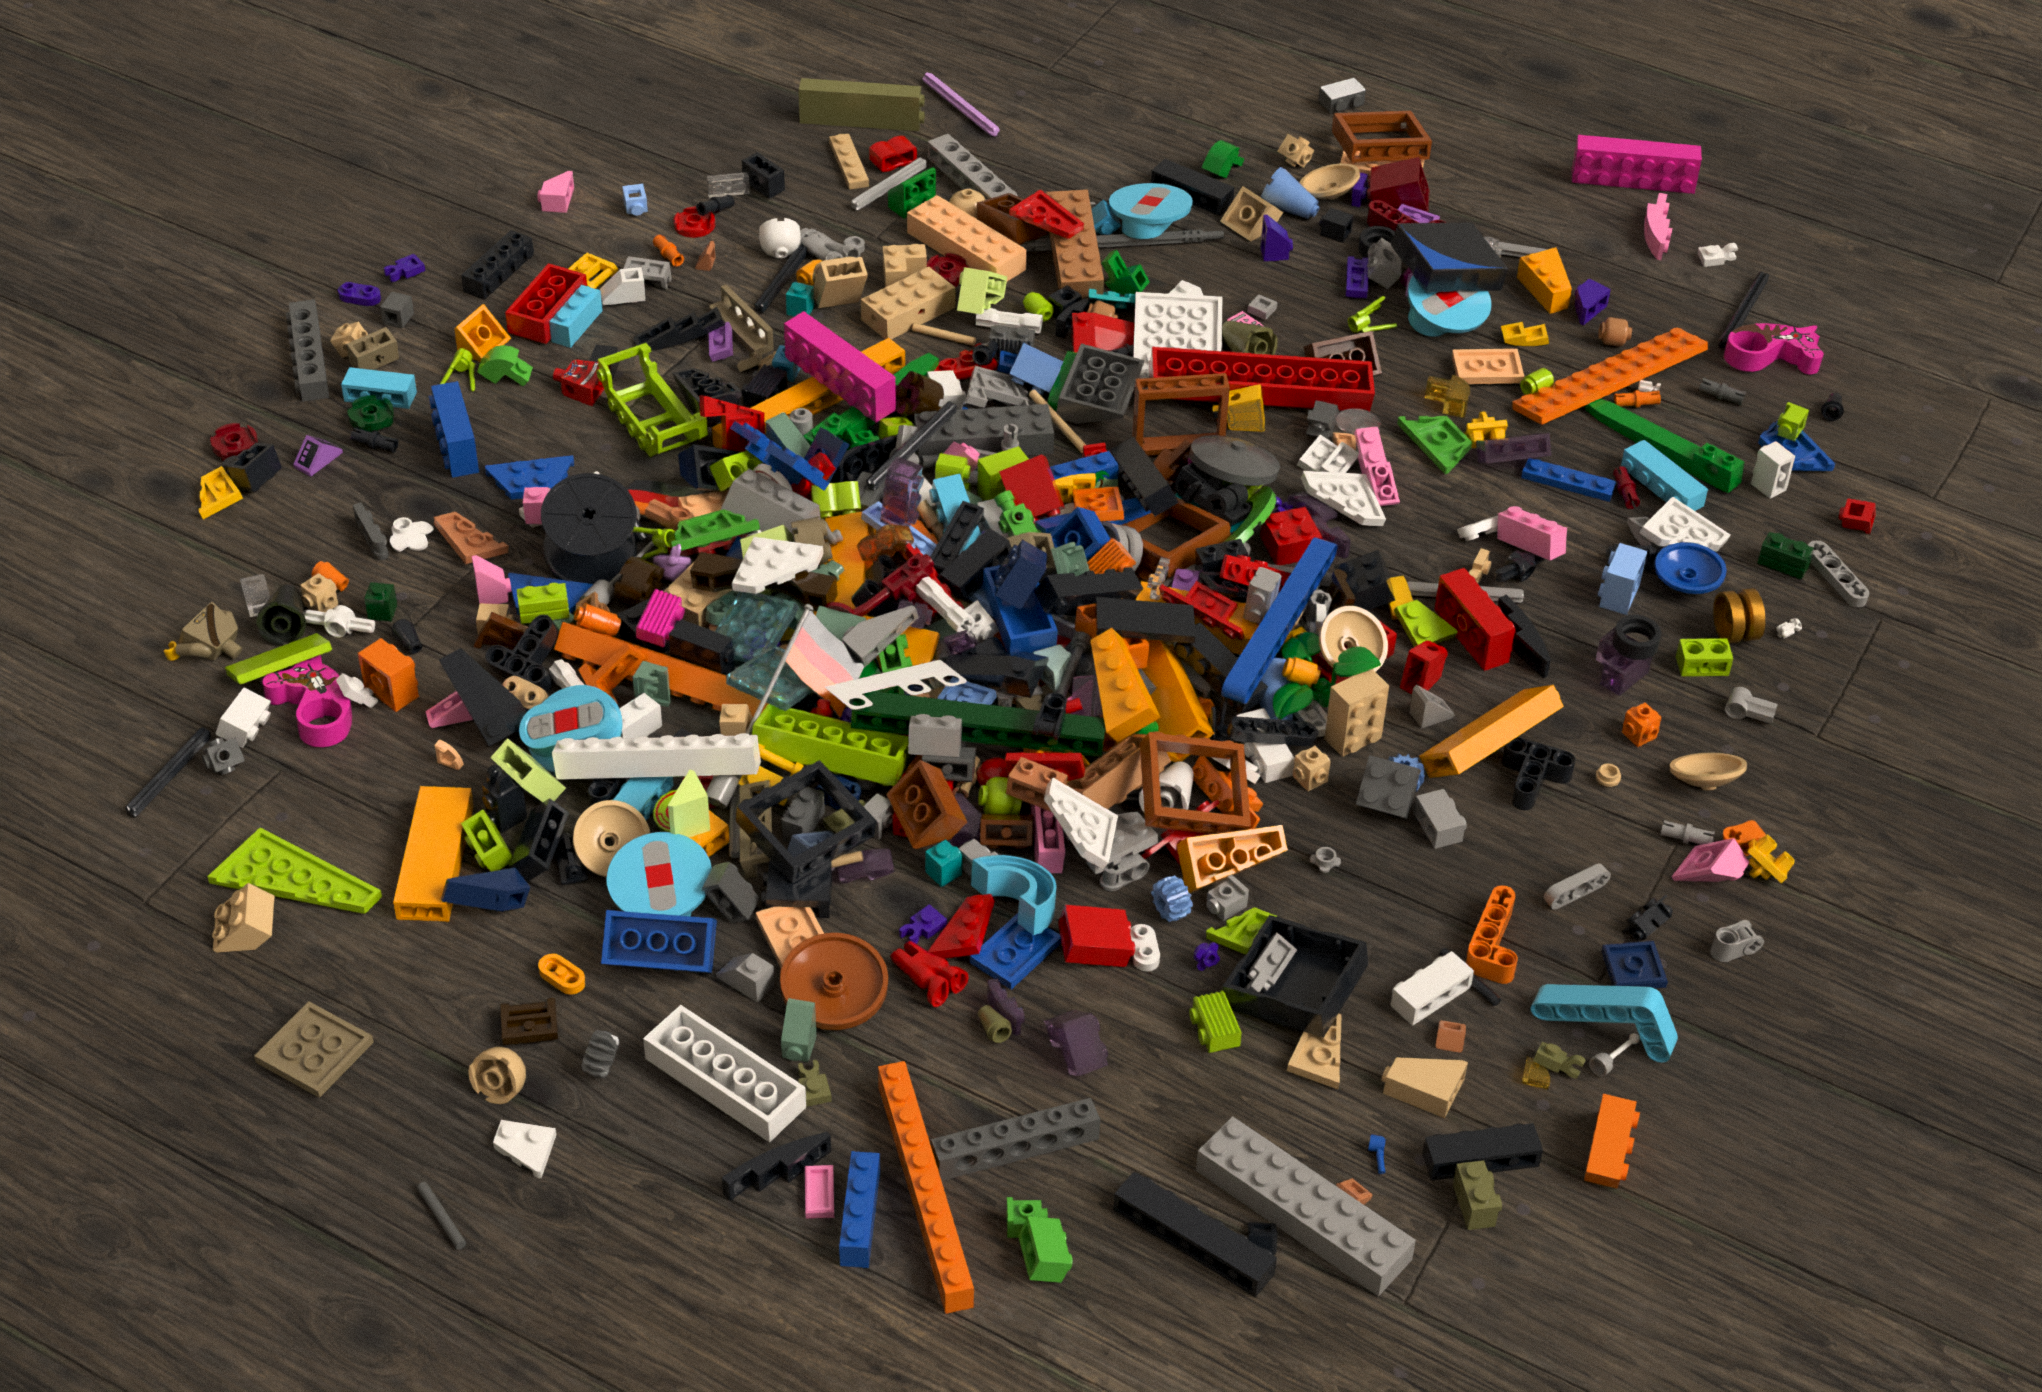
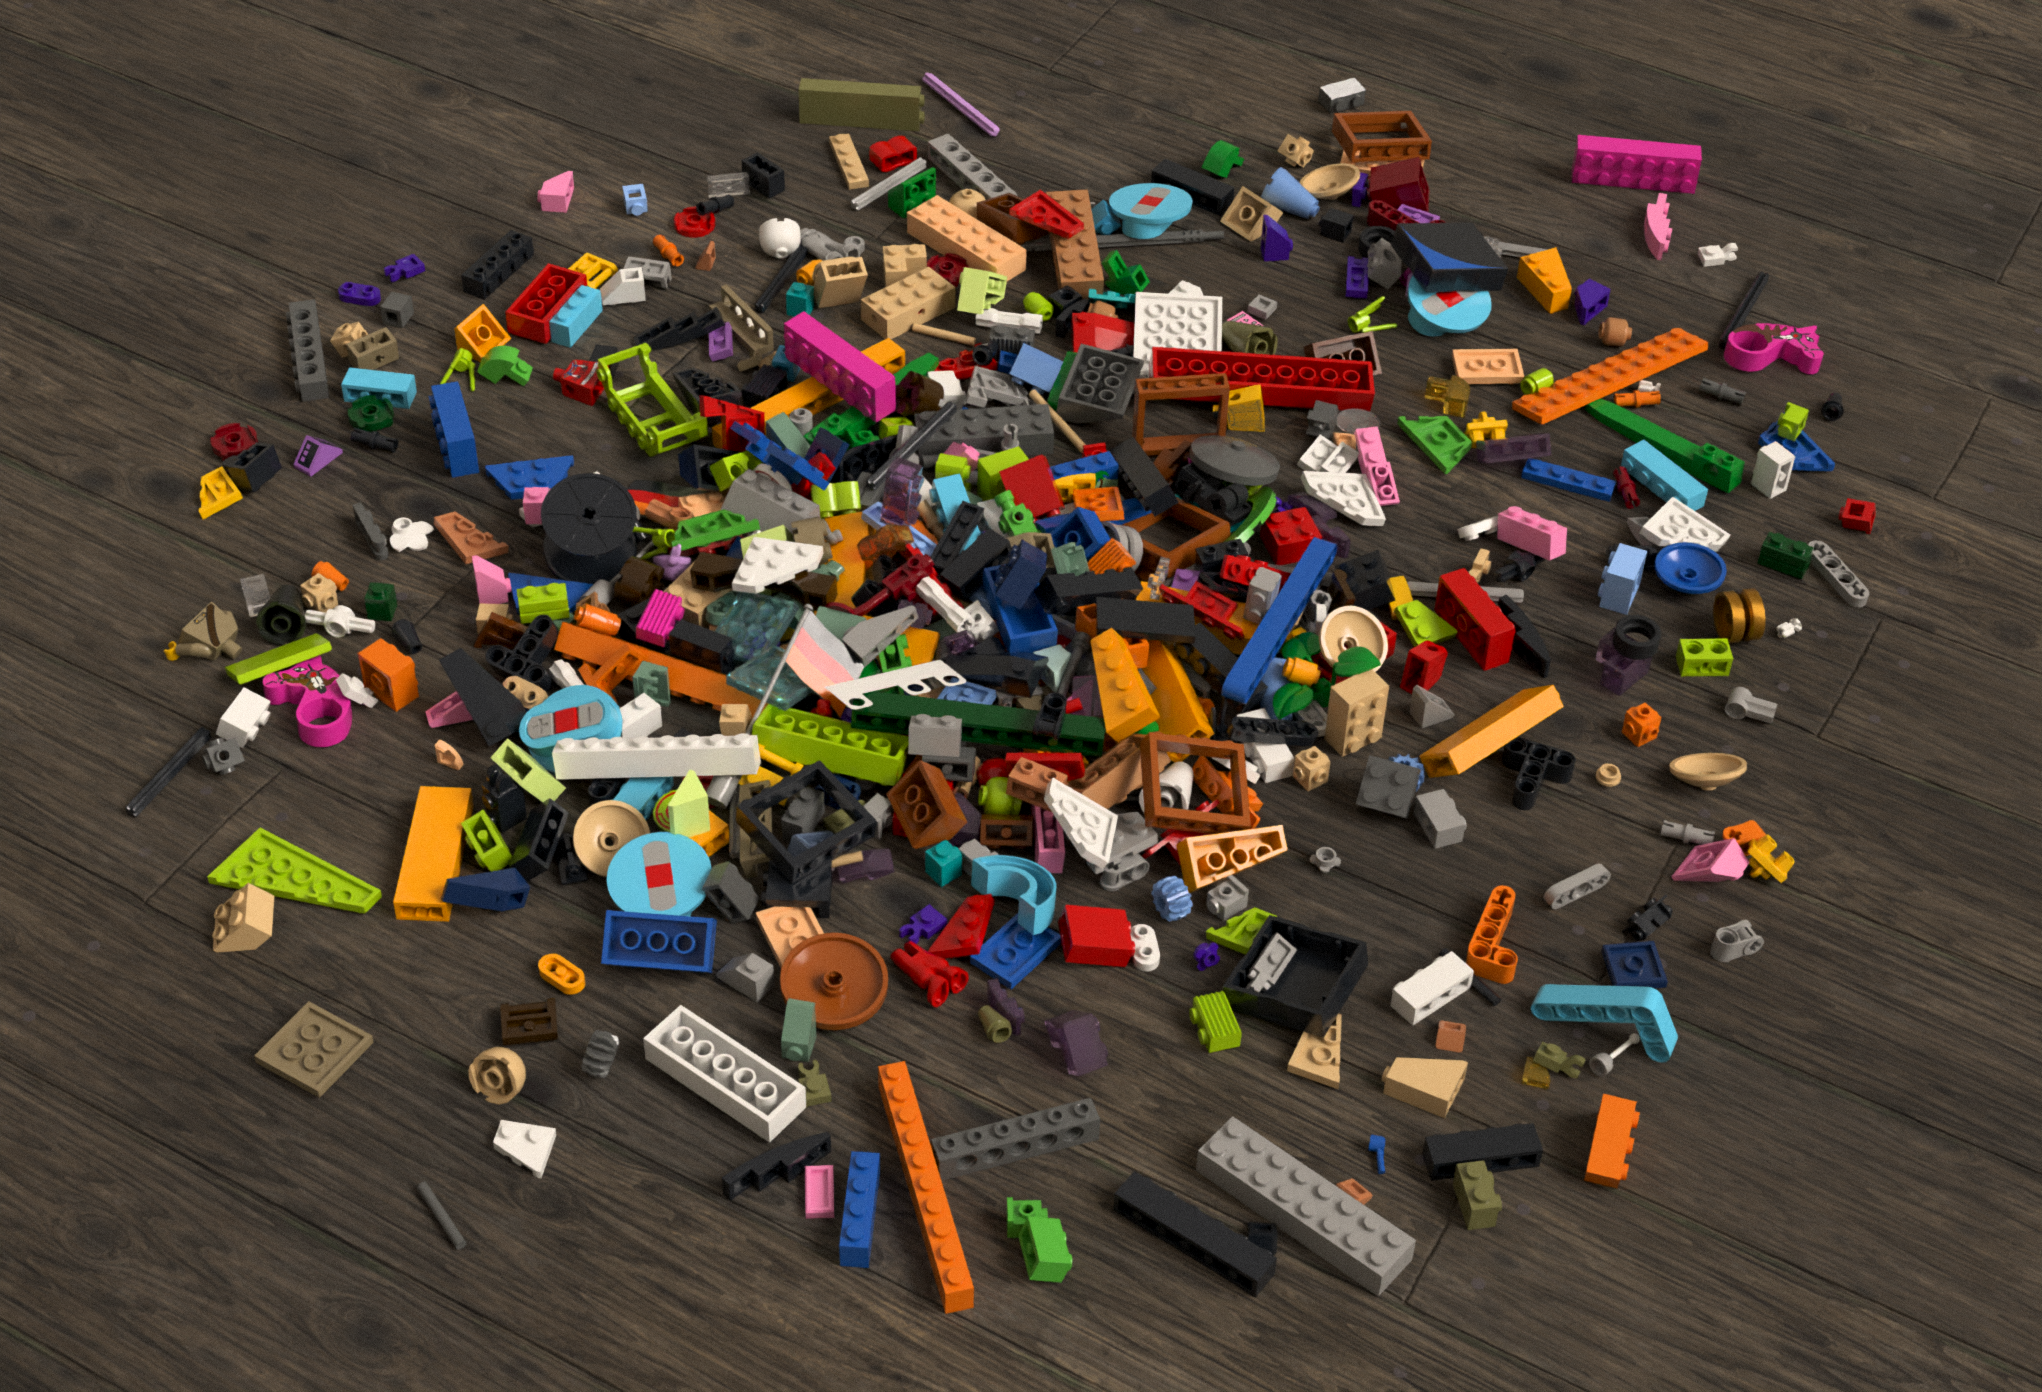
(1518, 335): yellow slope -> none

